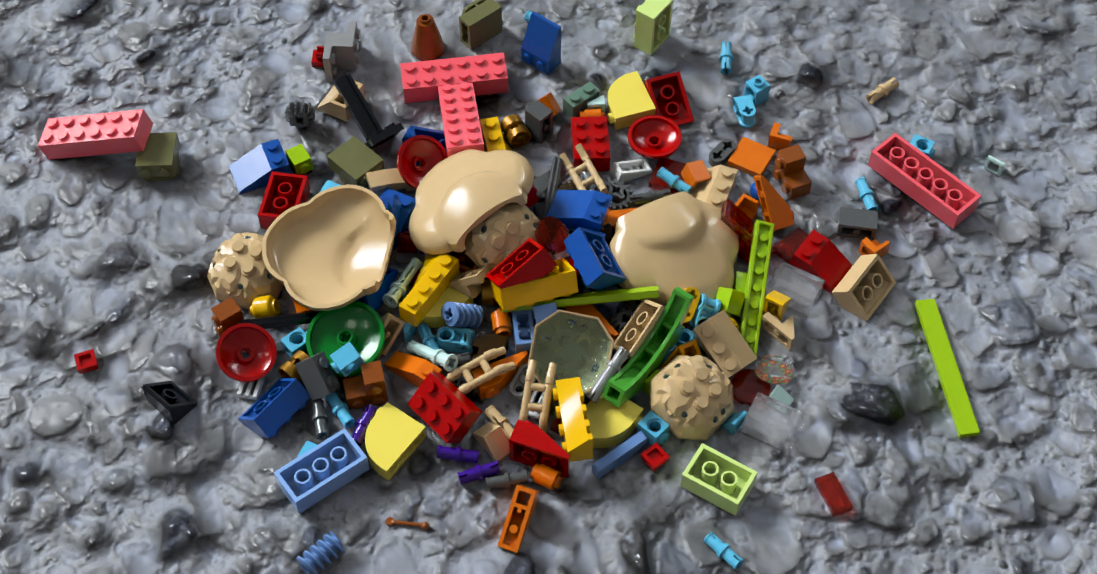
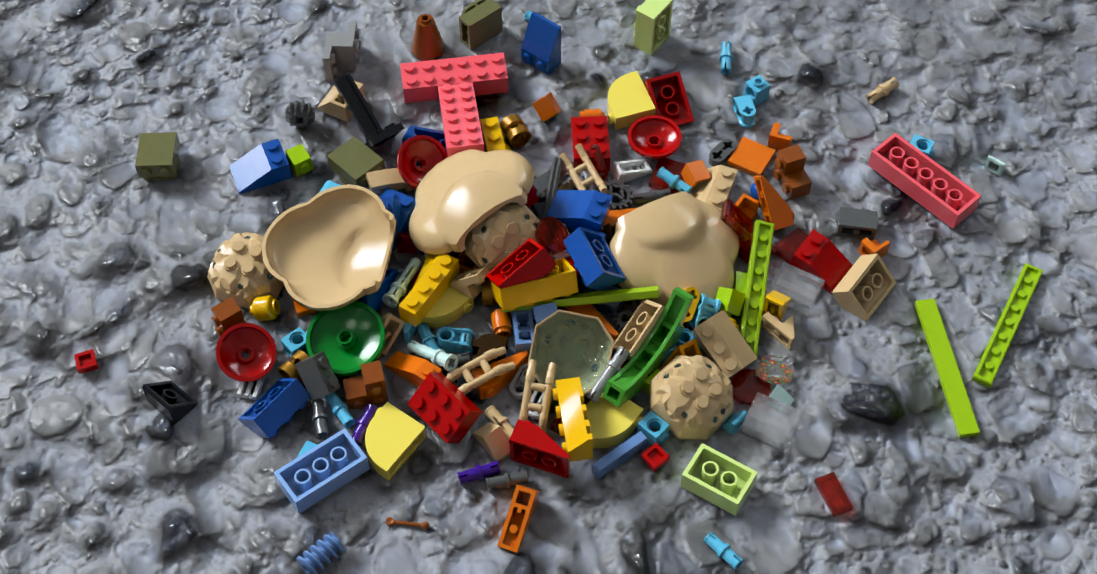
(95, 134): coral brick -> none
(282, 193): red brick -> none
(282, 320): black axle -> none
(317, 56): red tile -> none
(346, 360): medium azure brick -> none
(457, 454): dark purple pin -> none
(462, 315): medium blue piece -> none
(539, 121): dark grey brick -> none
(546, 476): orange brick -> none
(578, 99): sand green brick -> none
(598, 103): light aqua slope -> none
(599, 161): none -> clear red tile
(866, 194): medium azure pin -> none
(1007, 325): none -> lime tile

